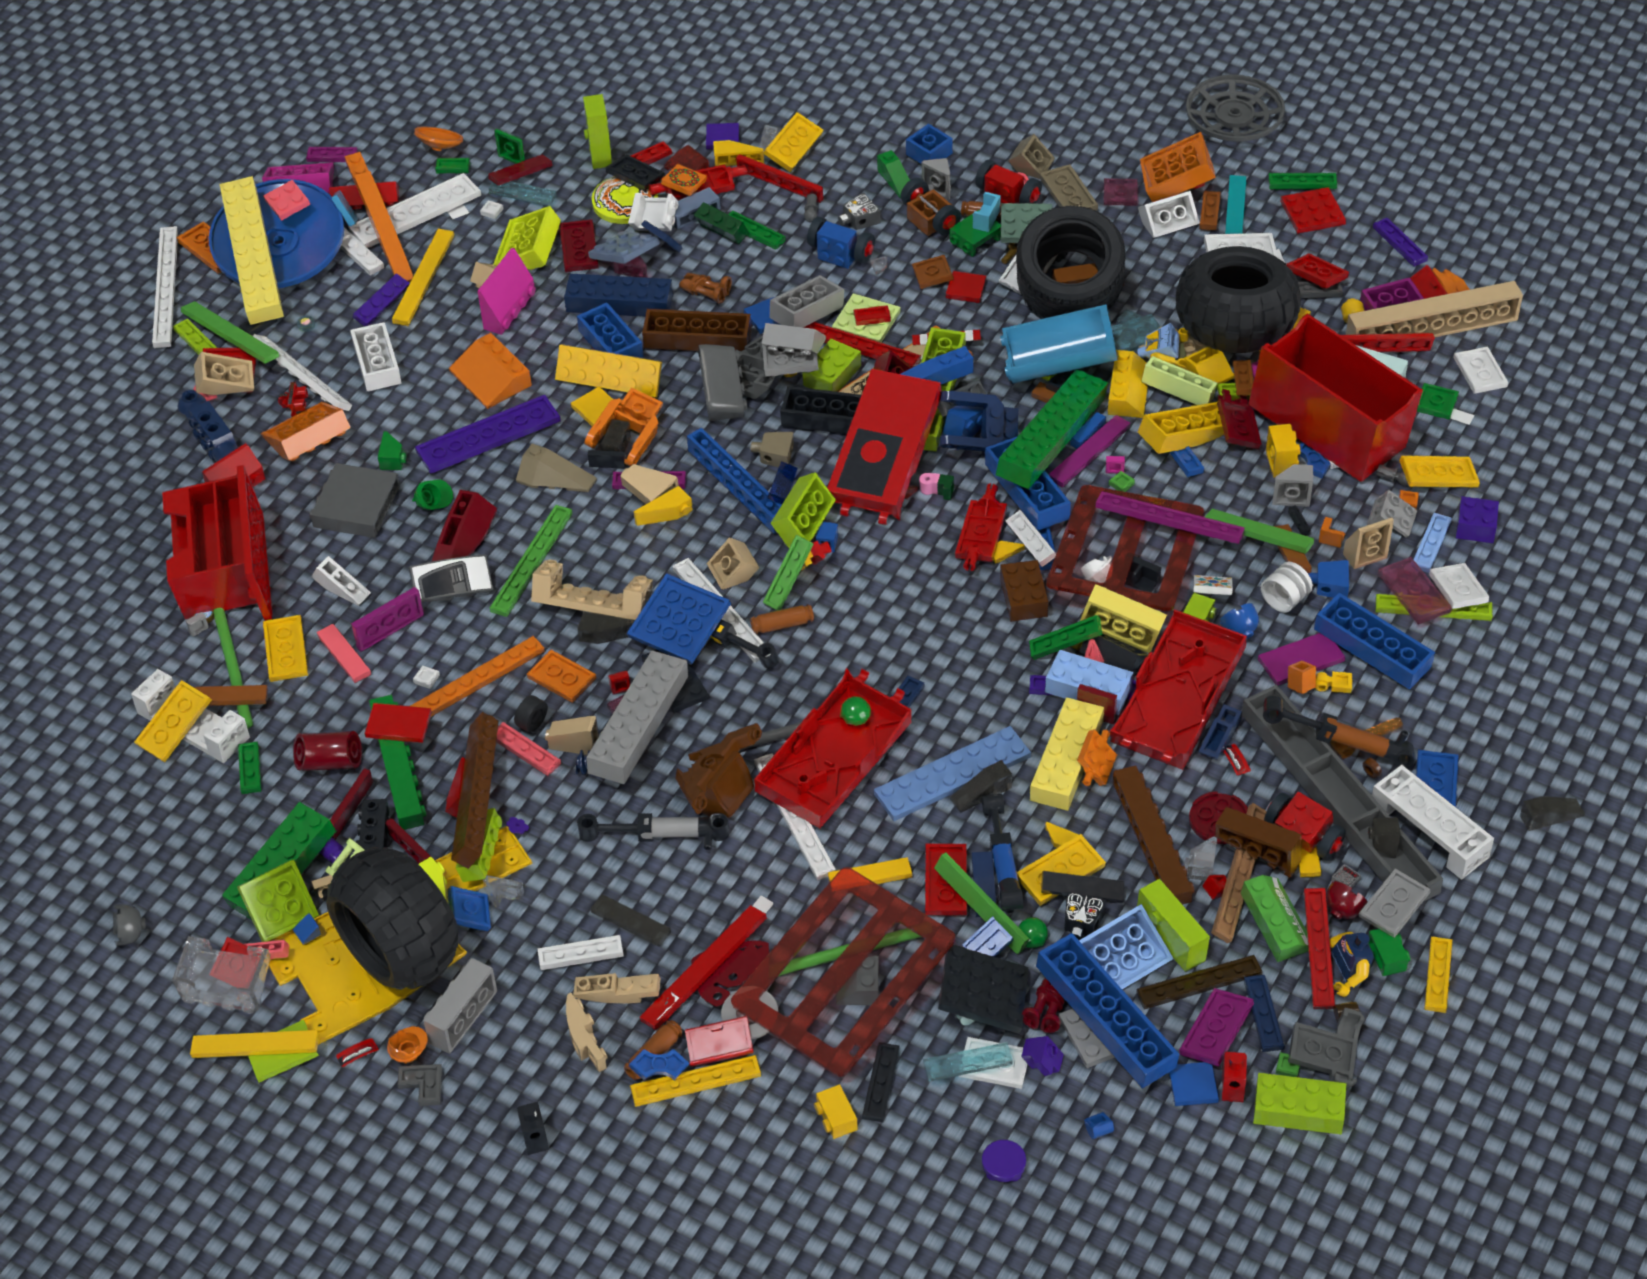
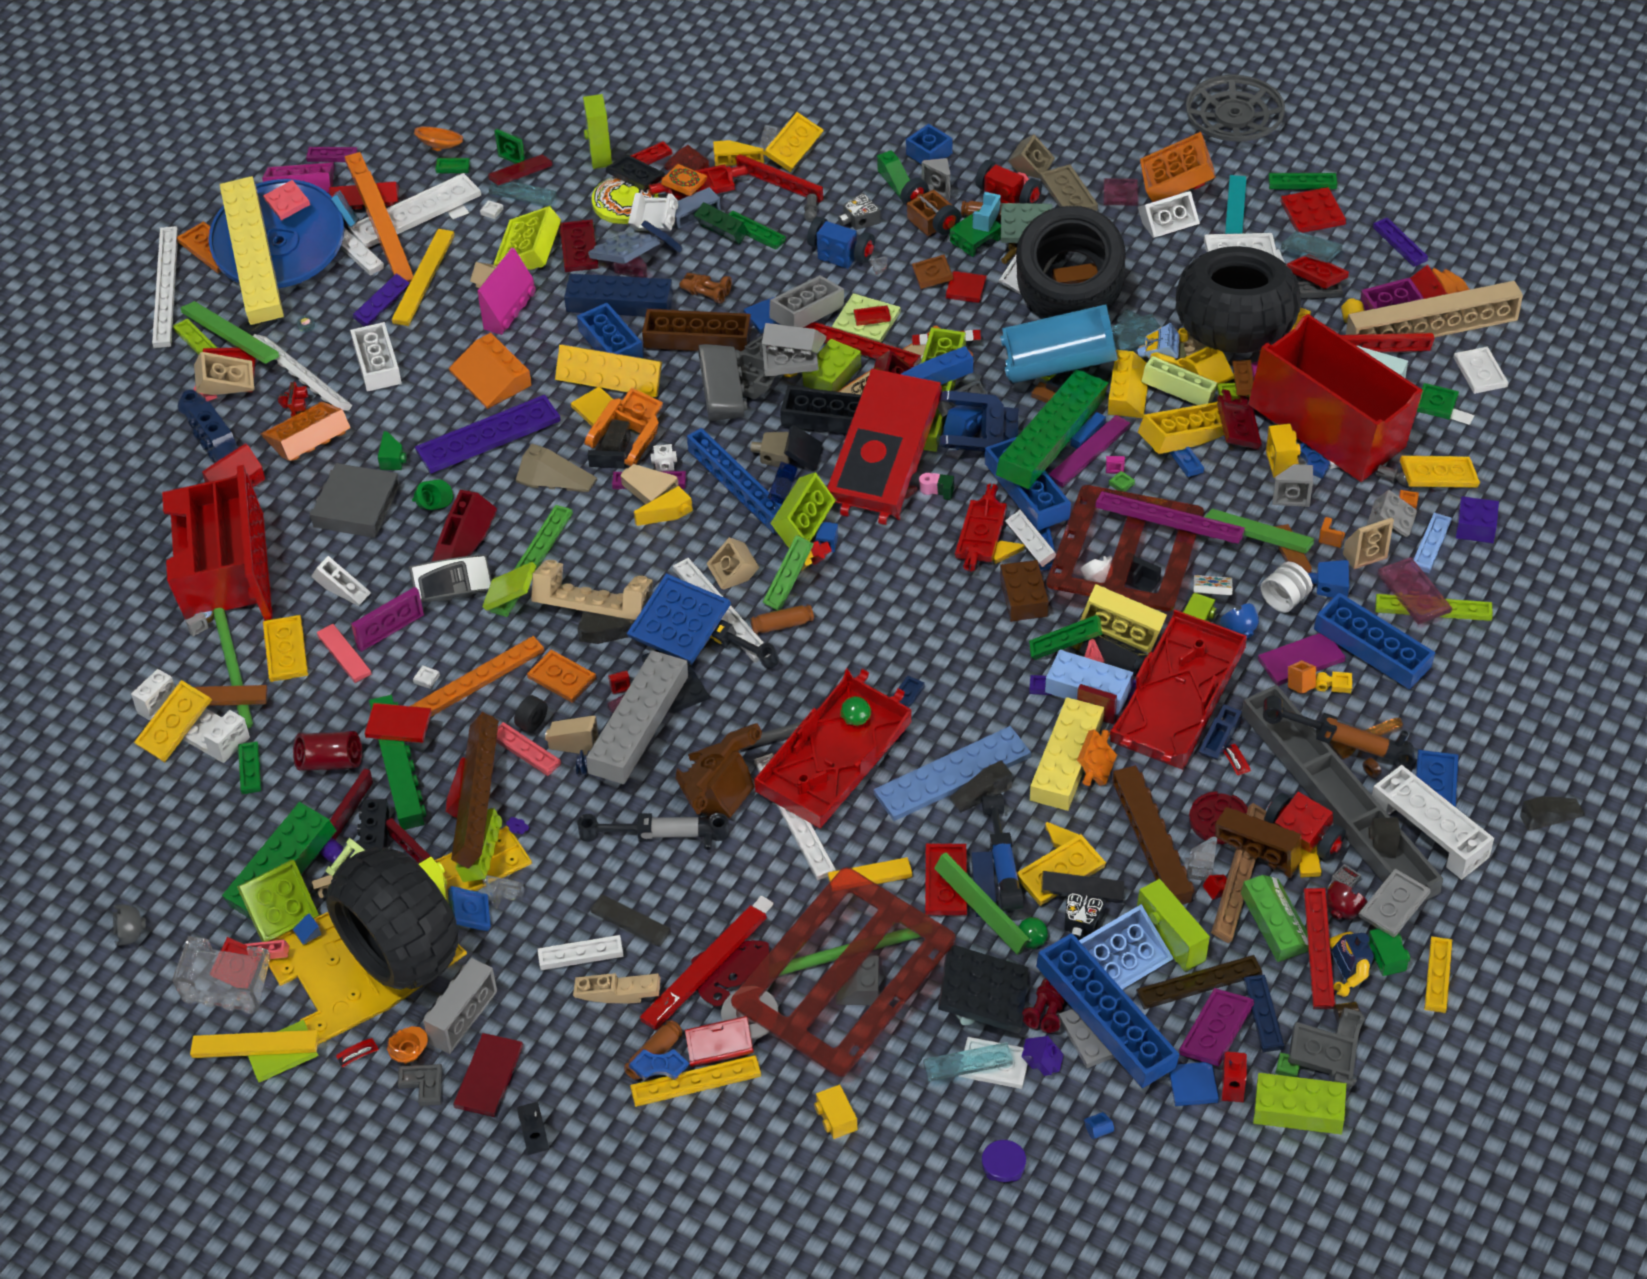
(488, 1075): none -> dark red tile
(509, 586): none -> lime tile
(582, 1033): tan slope -> none
(663, 457): none -> white brick
(721, 132): dark purple tile -> none
(803, 448): none -> black tile
(881, 1082): black tile -> none
(989, 939): plate -> none
(1210, 210): dark orange plate -> none
(1299, 520): black axle -> none
(1311, 246): none -> clear light blue tile
(1459, 585): white plate -> none

